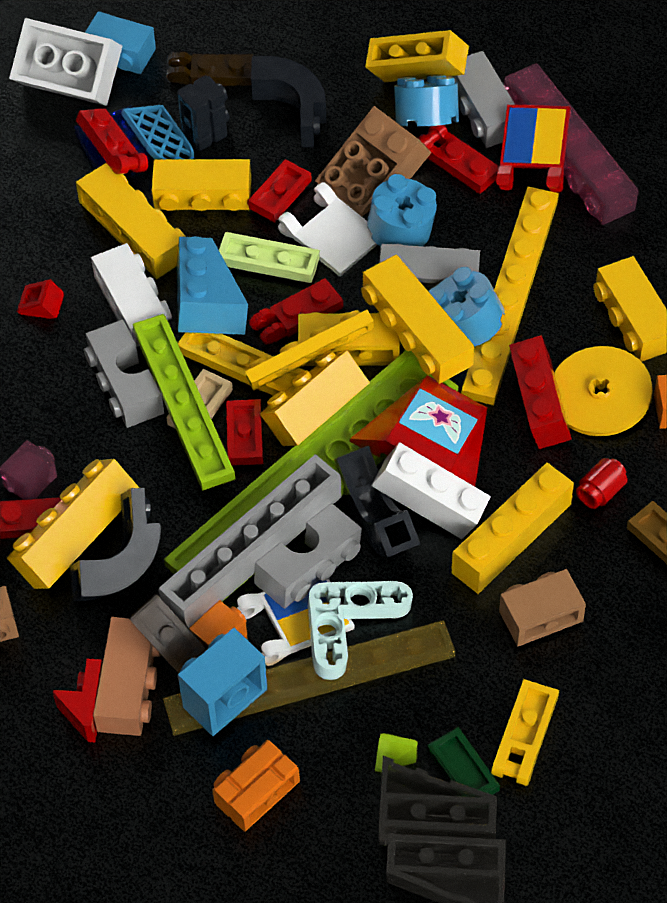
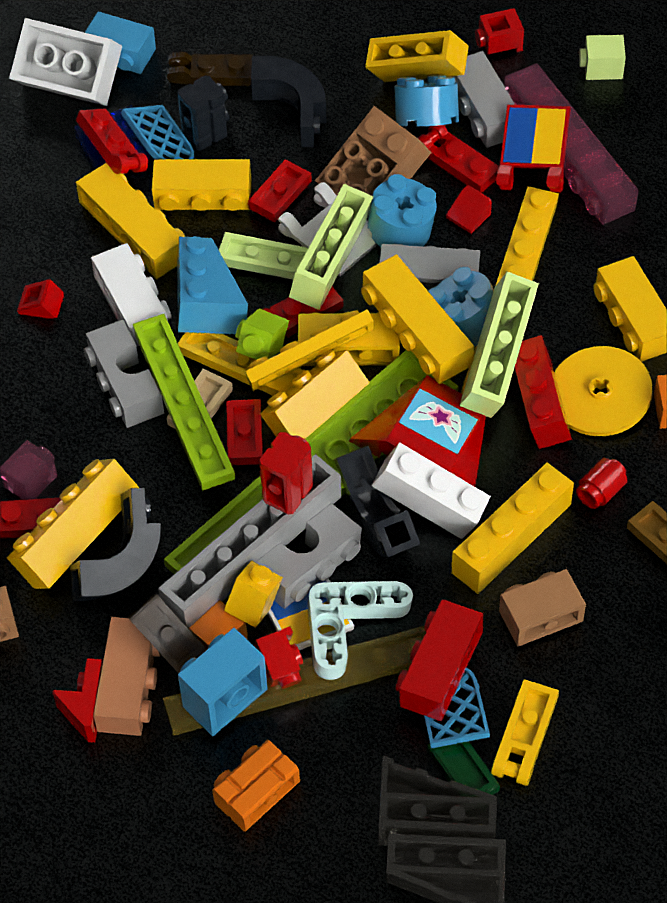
(253, 593): none -> yellow brick
(261, 334): none -> lime brick
(281, 658): none -> red brick
(286, 472): none -> red brick
(331, 247): none -> yellowish green brick
(397, 748): lime slope -> none
(440, 659): none -> red brick
(462, 736): none -> dark azure window
(470, 209): none -> red slope
(499, 344): none -> yellowish green brick
(500, 32): none -> red brick
(603, 57): none -> yellowish green brick

